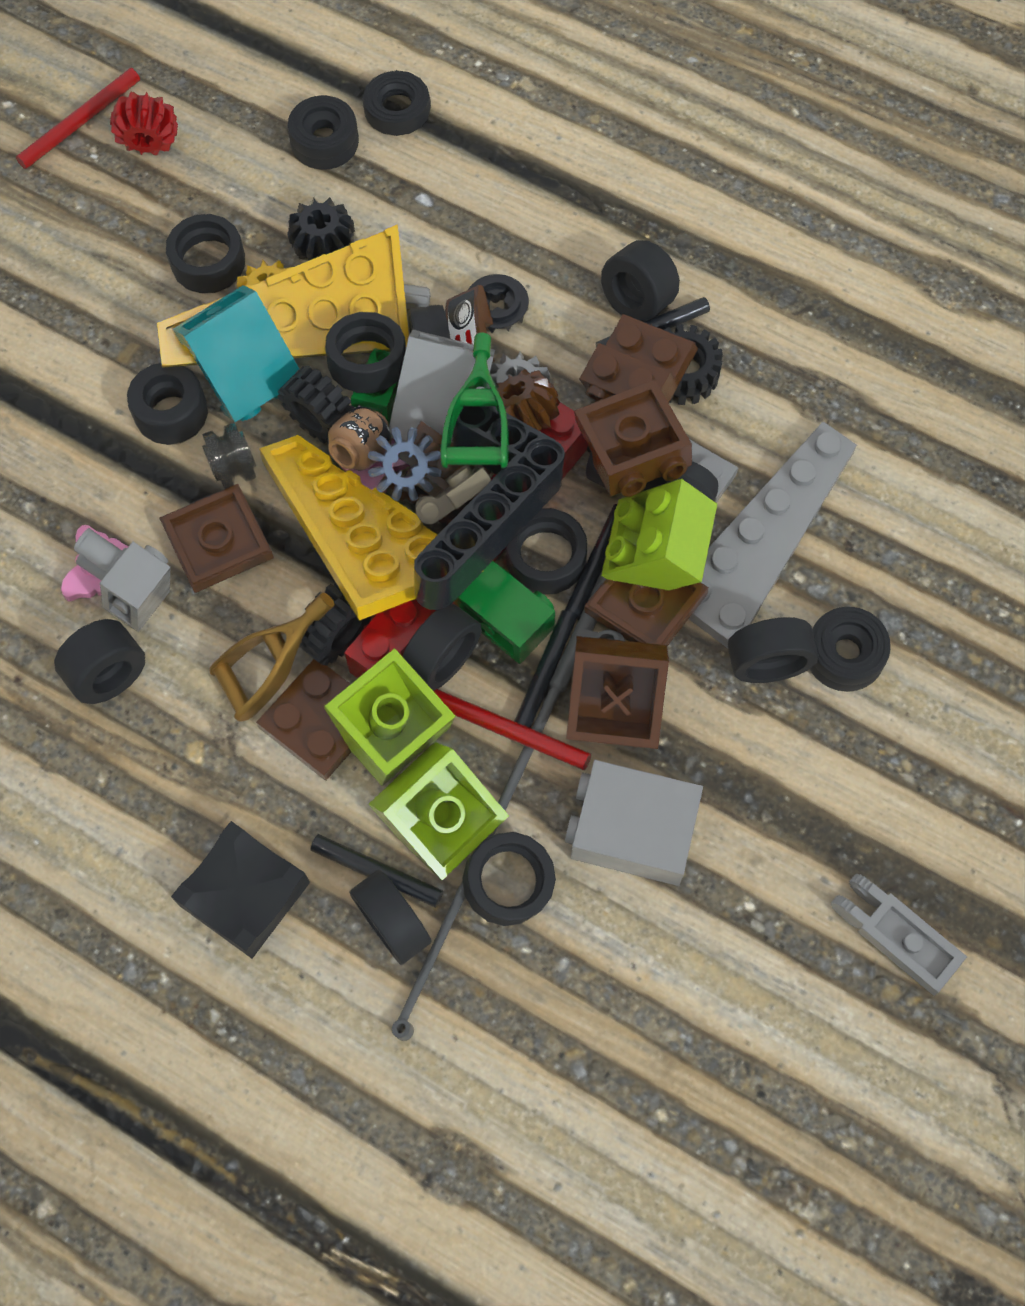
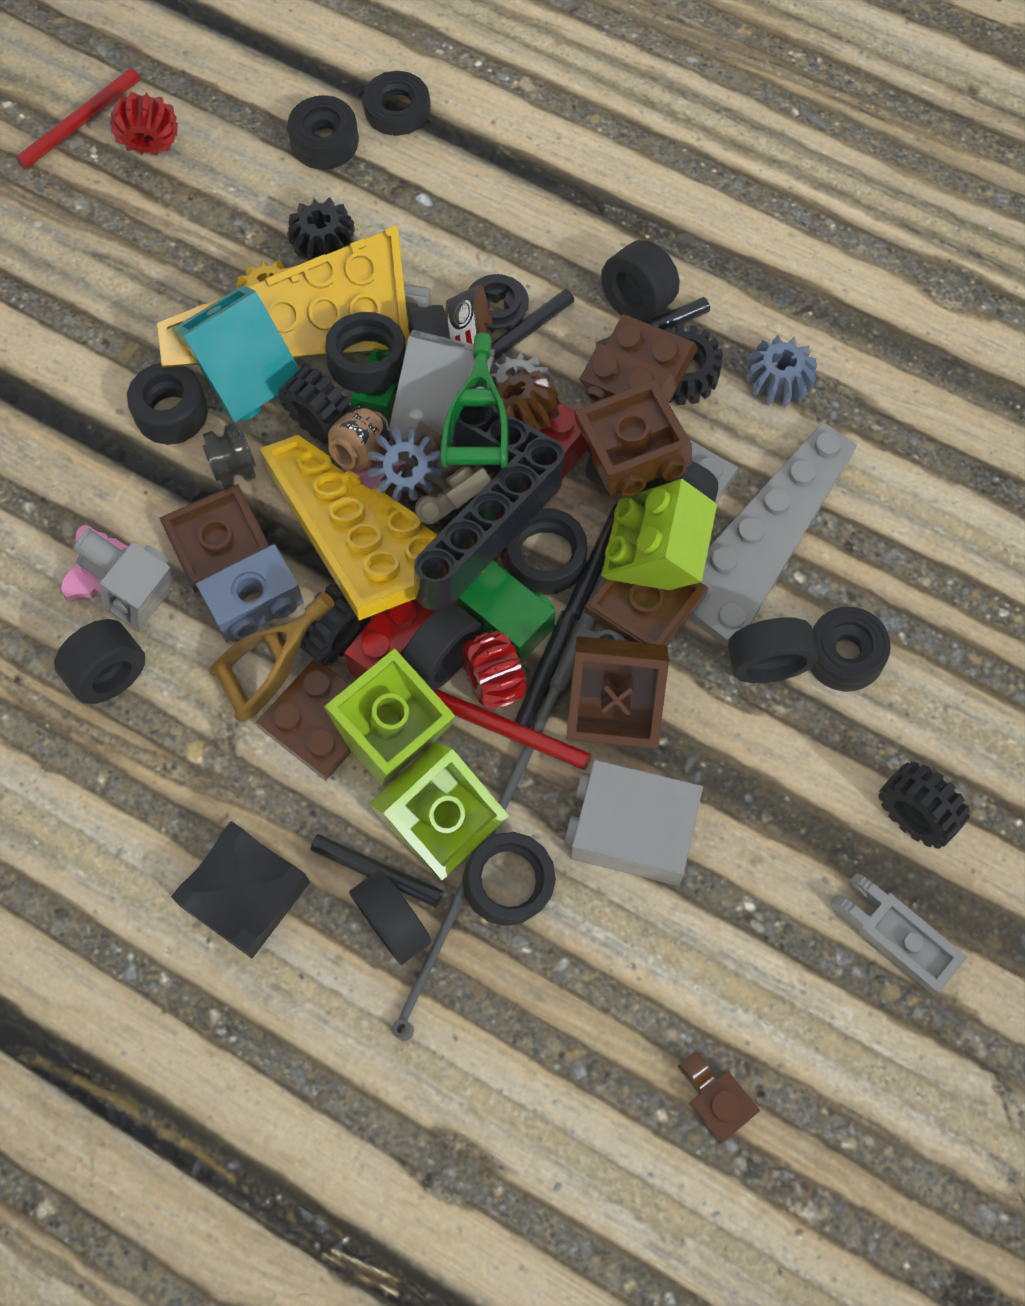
(194, 231): black tyre -> none
(260, 573): none -> sand blue brick
(494, 670): none -> red gear
(532, 323): none -> black bar
(720, 1101): none -> reddish brown plate
(781, 371): none -> sand blue gear
(924, 804): none -> black tyre

